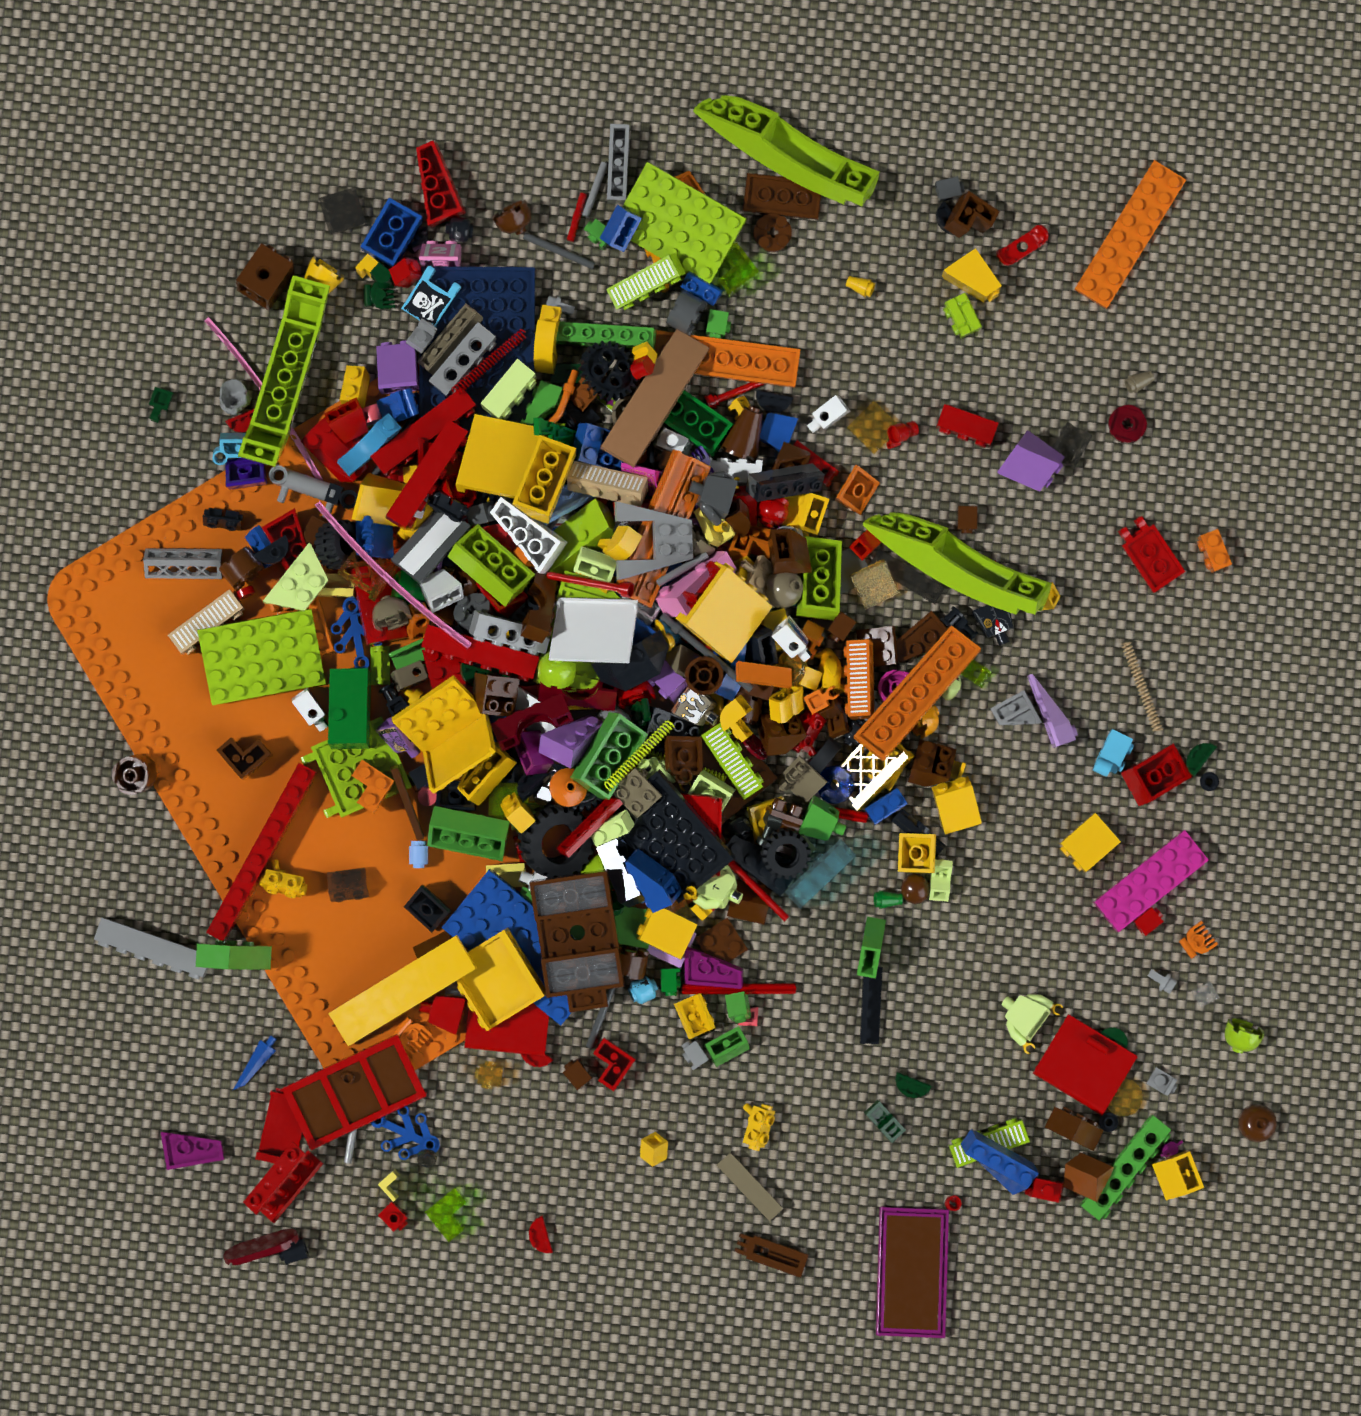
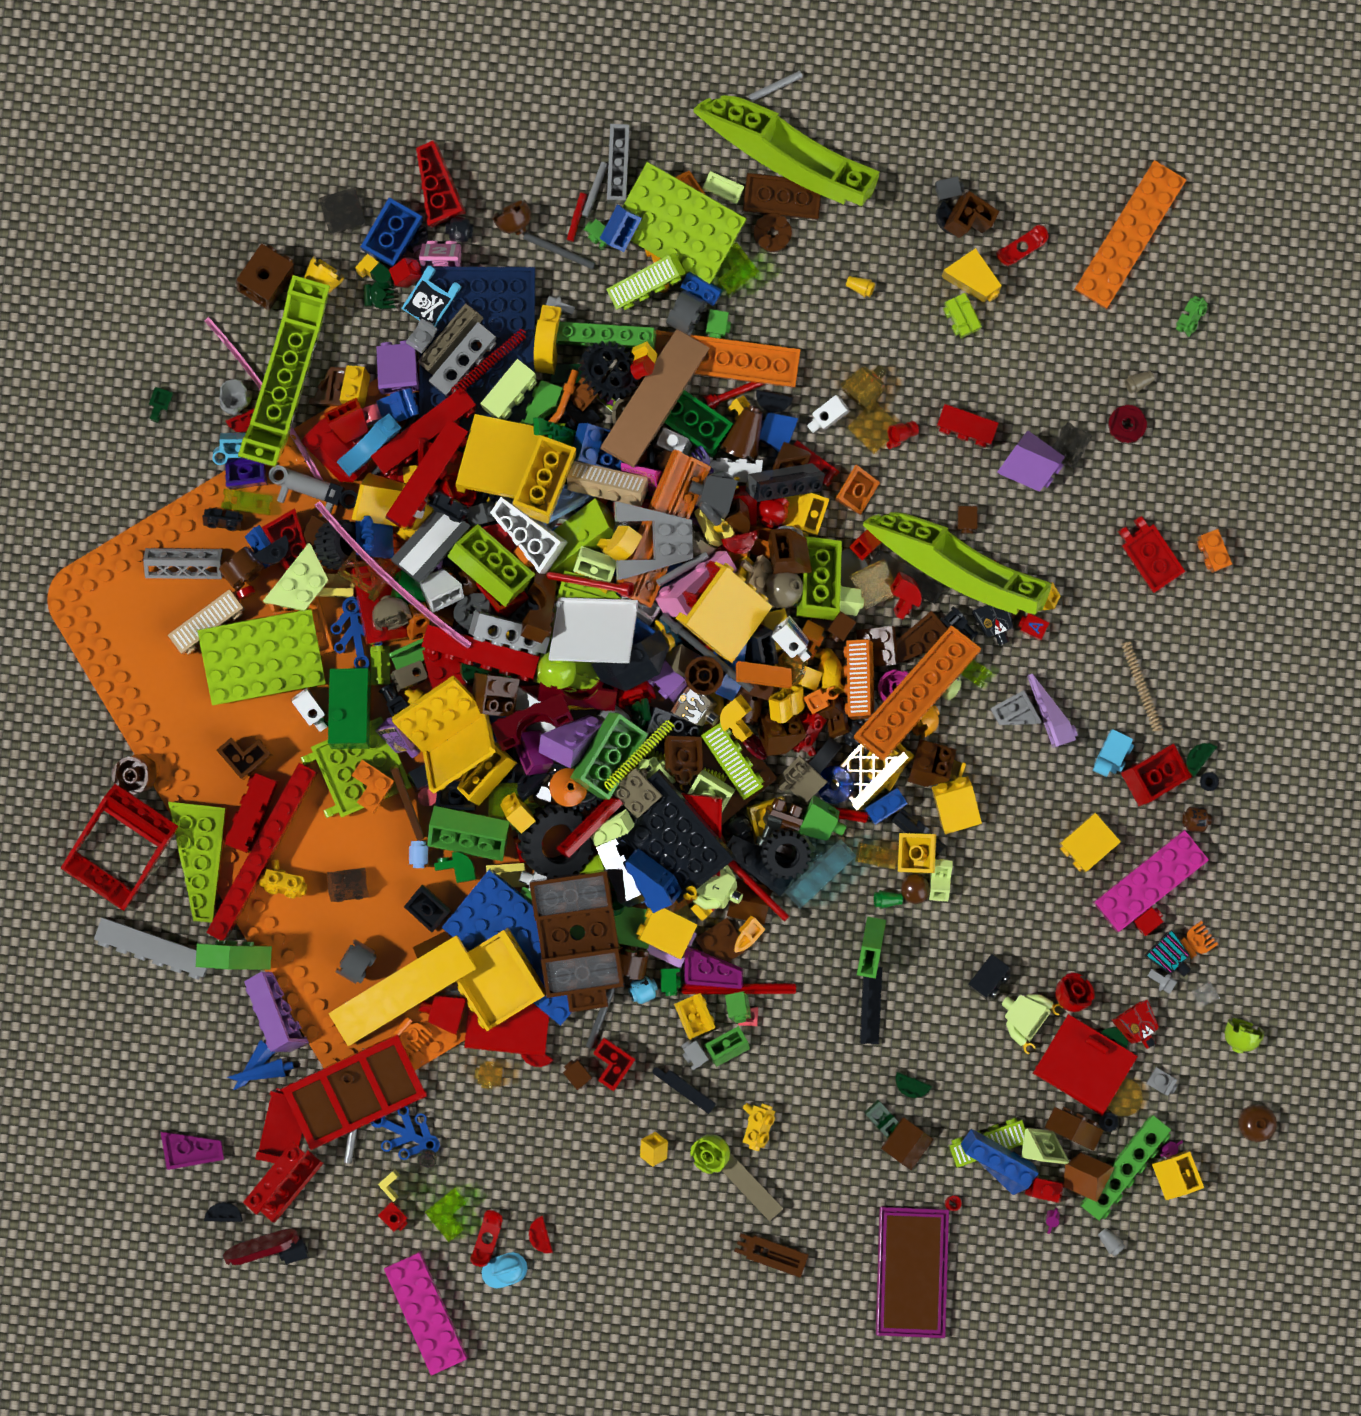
(141, 820): none -> red window
(200, 849): none -> lime wing
(223, 1213): none -> black plate
(246, 502): none -> clear neon green plate
(251, 813): none -> red wedge
(268, 1070): none -> blue bar
(274, 1013): none -> medium lavender wedge
(329, 388): none -> reddish brown wing
(355, 962): none -> dark grey brick
(425, 1313): none -> dark pink brick
(462, 865): none -> green brick
(483, 1252): none -> red piece
(504, 1270): none -> medium azure piece
(685, 1089): none -> black hinge
(710, 1153): none -> lime cylinder
(723, 187): none -> yellowish green tile
(740, 543): none -> red plate
(750, 932): none -> light orange plate
(775, 86): none -> light grey bar
(850, 600): none -> yellowish green brick
(865, 386): none -> clear yellow torso
(877, 856): none -> clear yellow brick
(907, 1143): none -> reddish brown slope
(908, 592): none -> red brick
(990, 978): none -> black brick
(1033, 626): none -> red brick
(1043, 1146): none -> yellowish green slope
(1052, 1219): none -> magenta piece
(1074, 992): none -> red cylinder
(1111, 1242): none -> light grey cone
(1138, 1024): none -> red torso
(1169, 954): none -> torso
(1196, 819): none -> reddish brown head
(1197, 308): none -> bright green hinge

